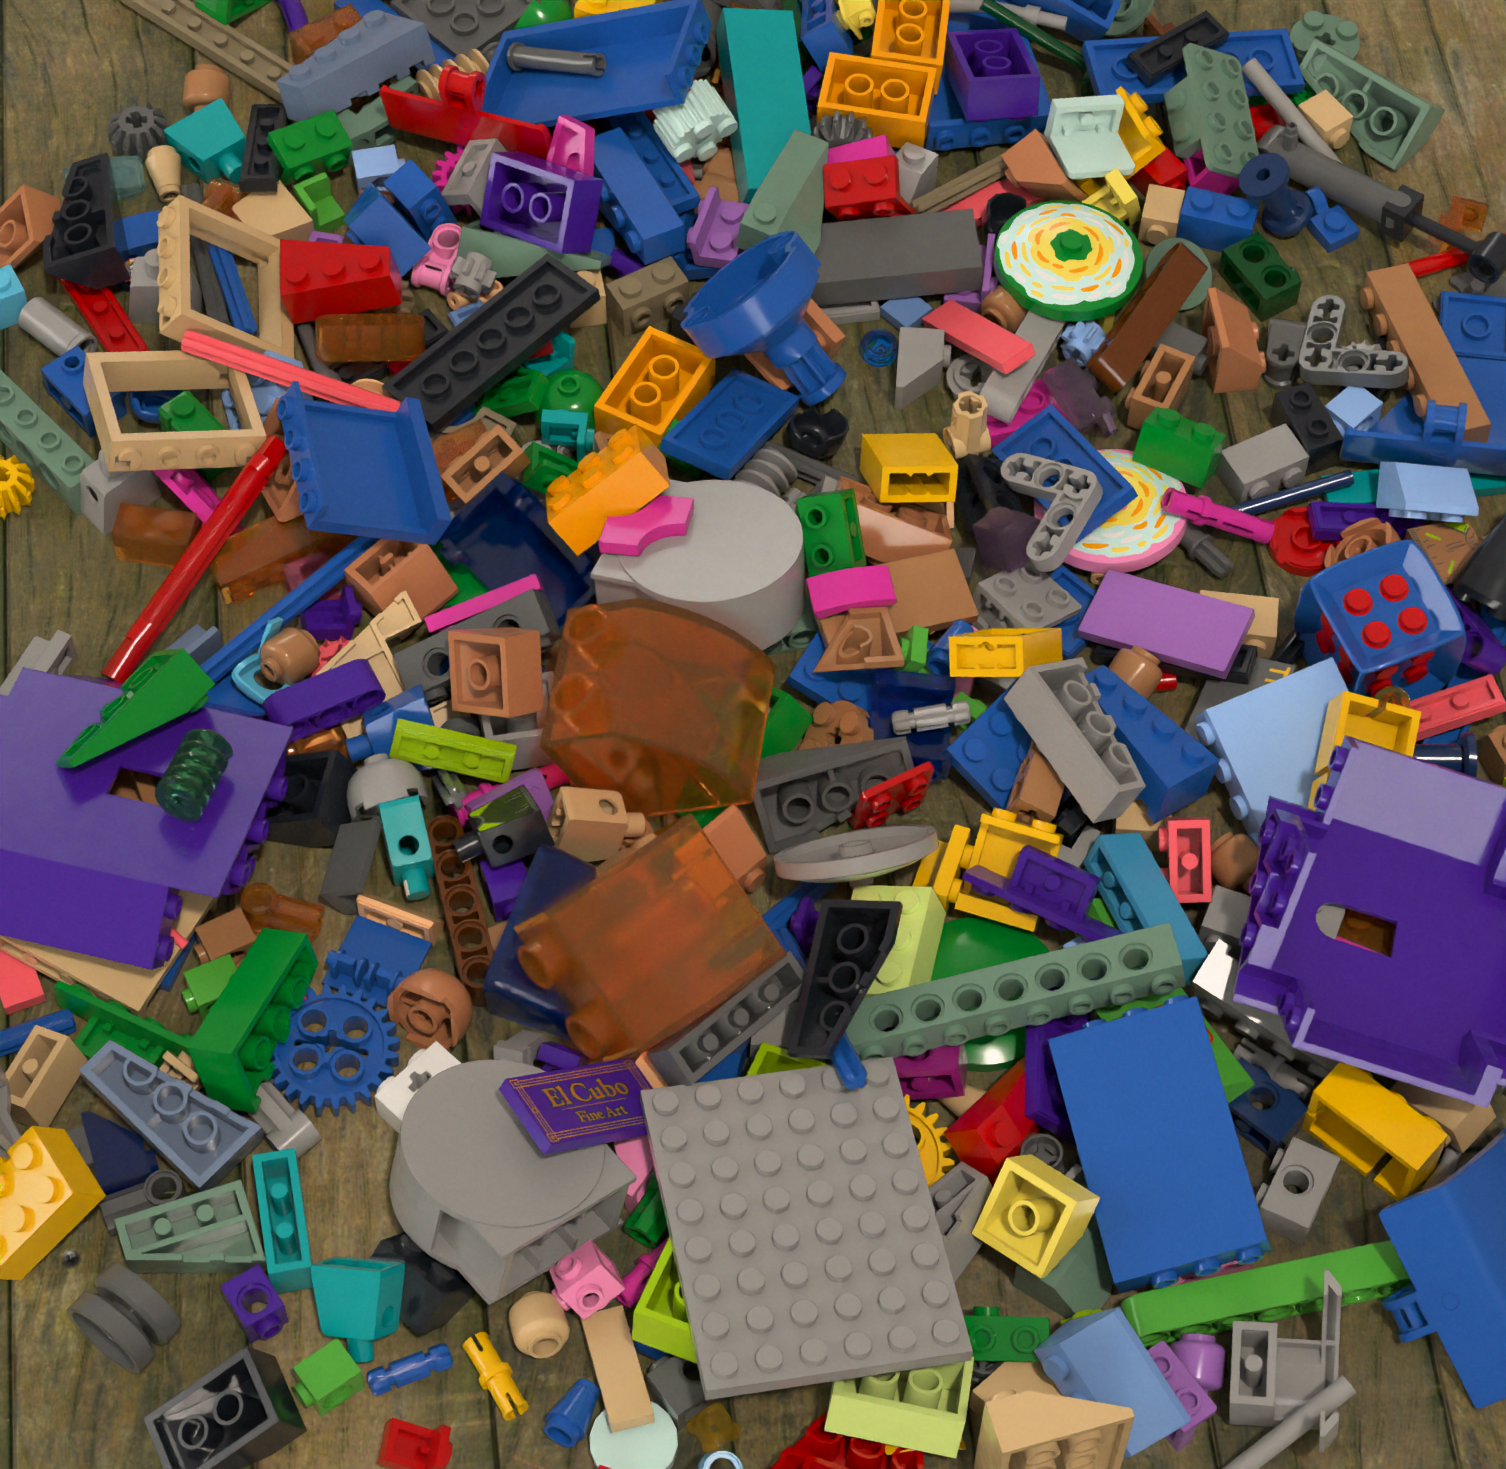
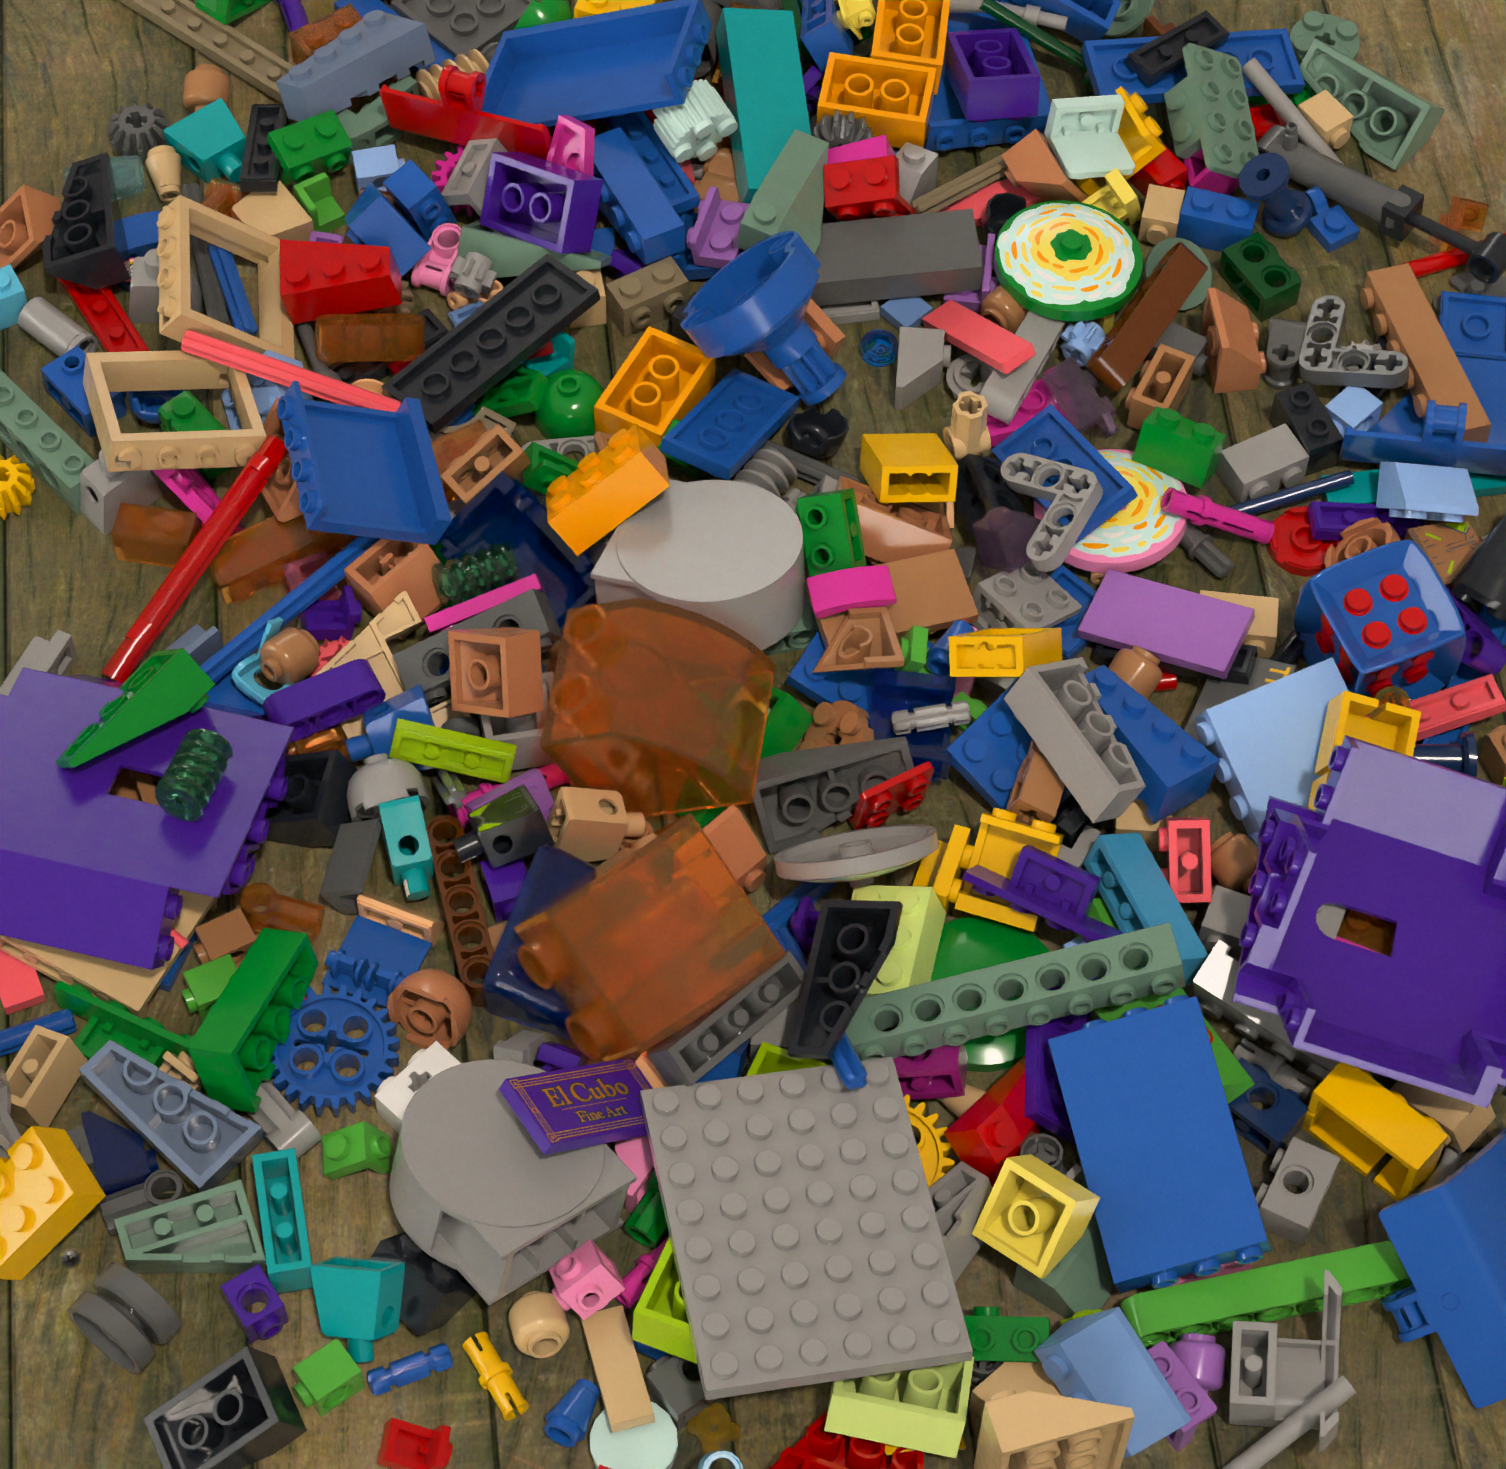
(355, 1149): none -> bright green bracket
(475, 573): none -> clear green piece
(567, 61): dark grey pin -> none
(568, 429): teal bracket -> none
(634, 532): dark pink tile -> none

